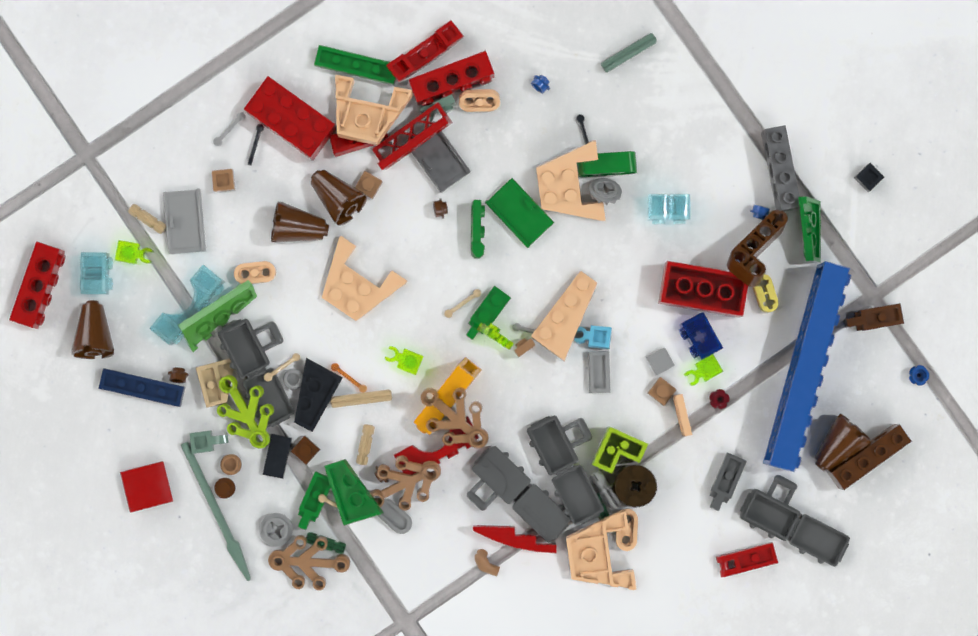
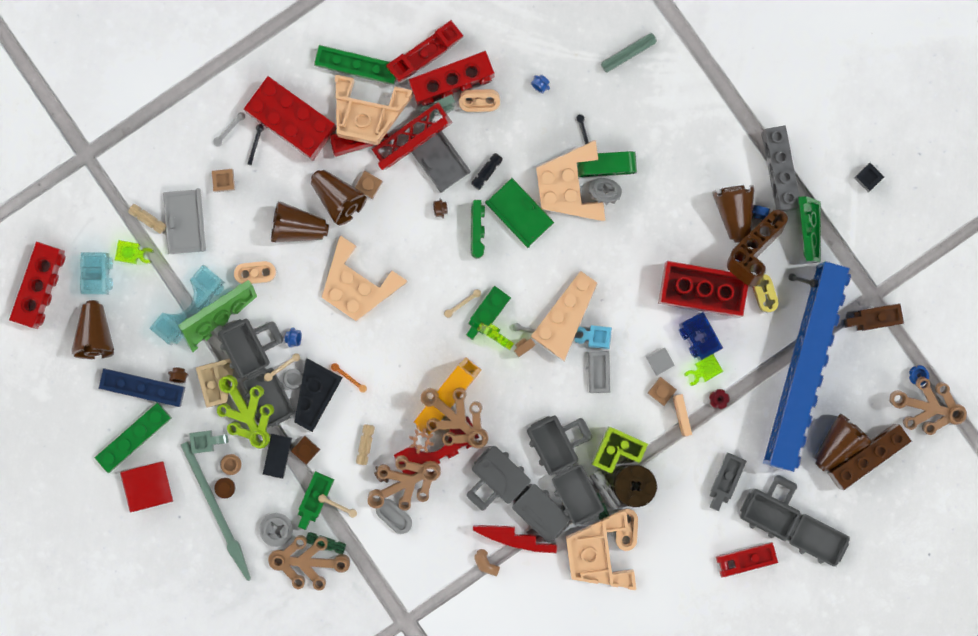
(133, 438): none -> green plate
(293, 337): none -> blue plate
(350, 493): green wing -> none
(361, 398): tan axle -> none
(408, 360): clear neon green plate -> none
(416, 439): none -> nougat gear
(487, 171): none -> black axle
(668, 207): clear light blue brick -> none
(735, 209): none -> reddish brown cone
(813, 282): none -> black hinge
(931, 407): none -> medium nougat plant

